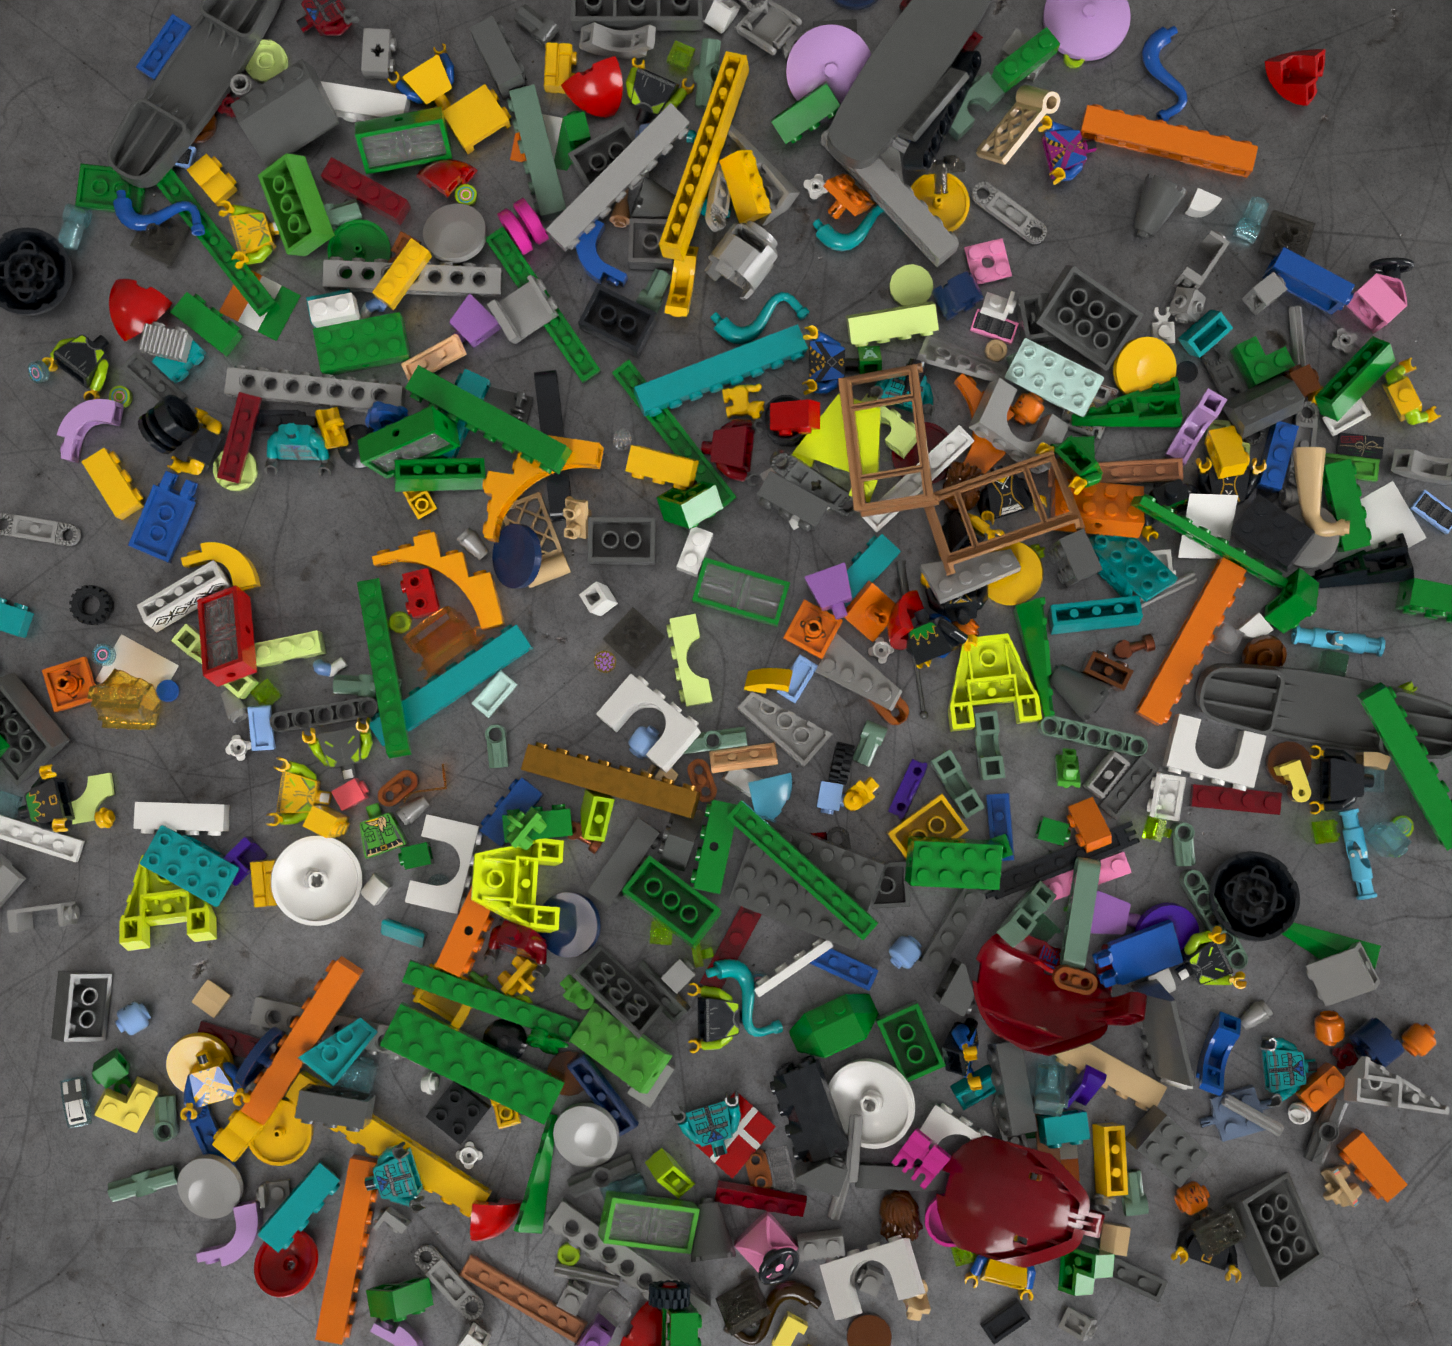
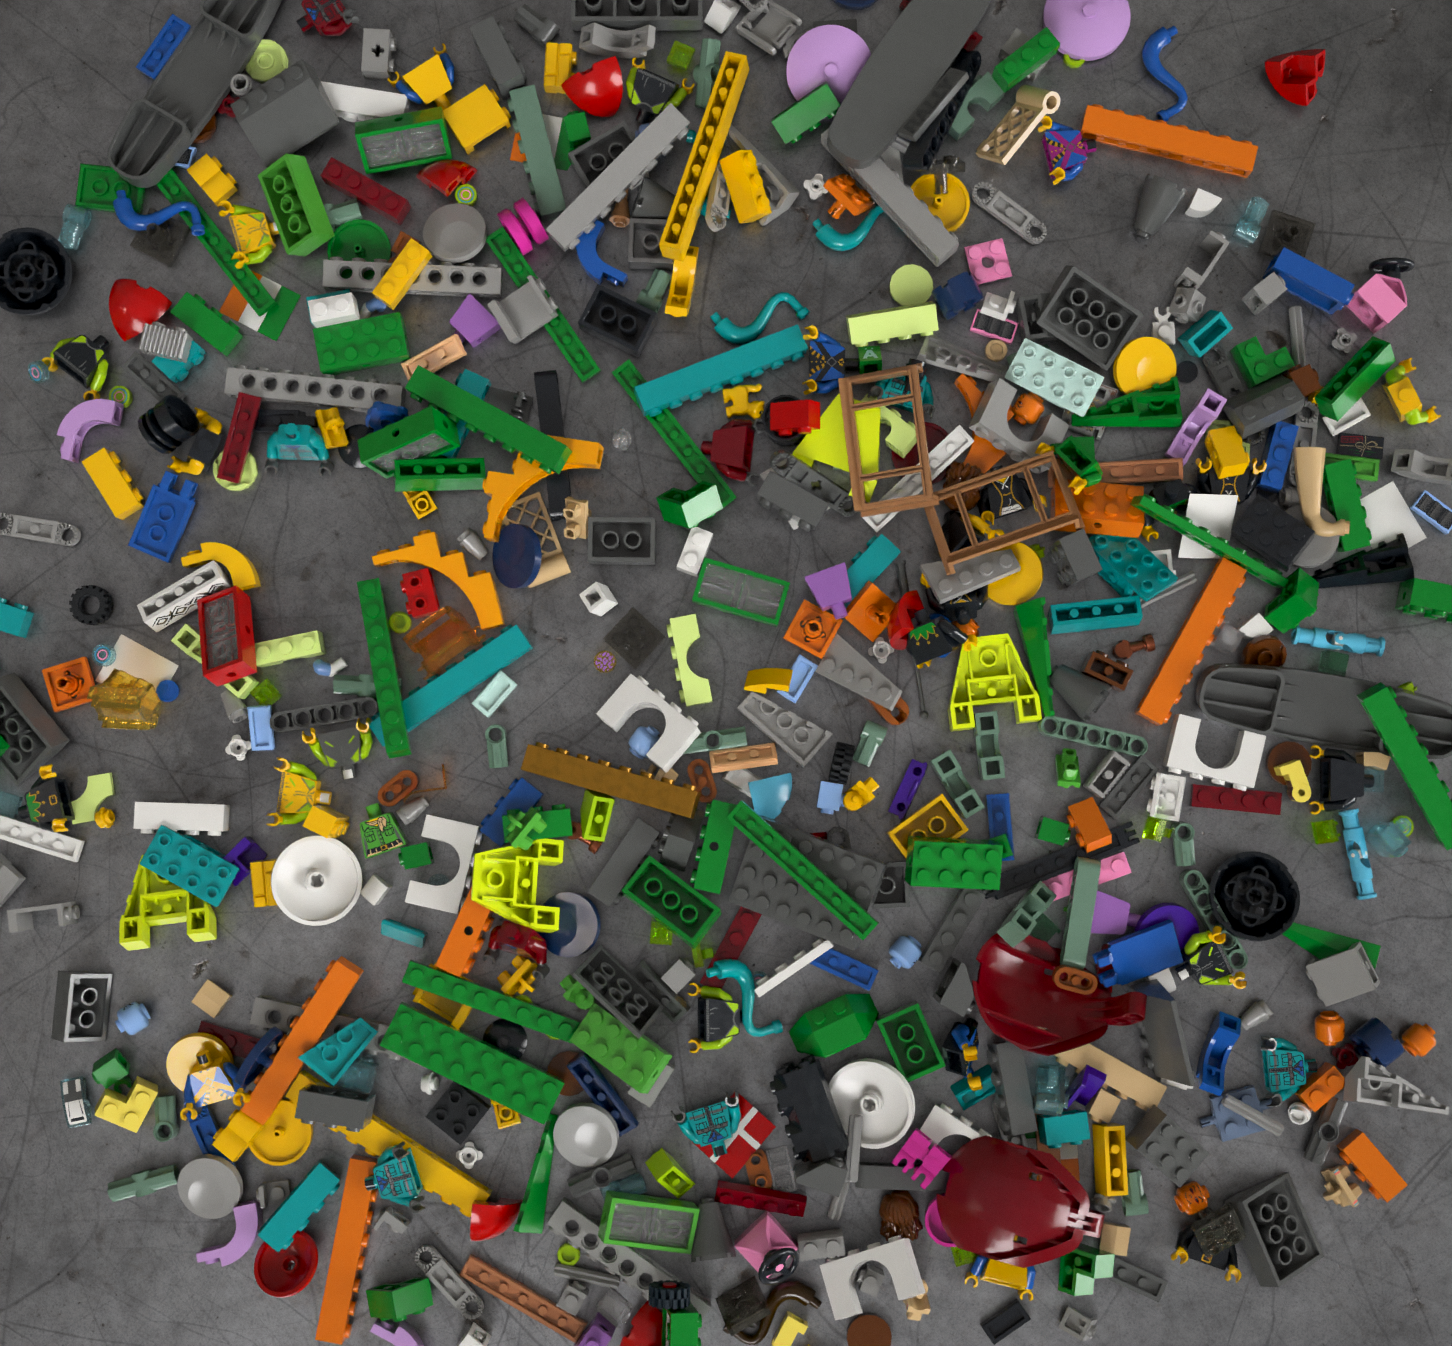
(350, 794): coral brick -> none
(482, 980): bright green helmet -> none
(540, 1040): green plate -> none
(661, 467): yellow brick -> none
(743, 256): light grey piece -> none
(1047, 955): red tile -> none
(1102, 1106): none -> tan brick

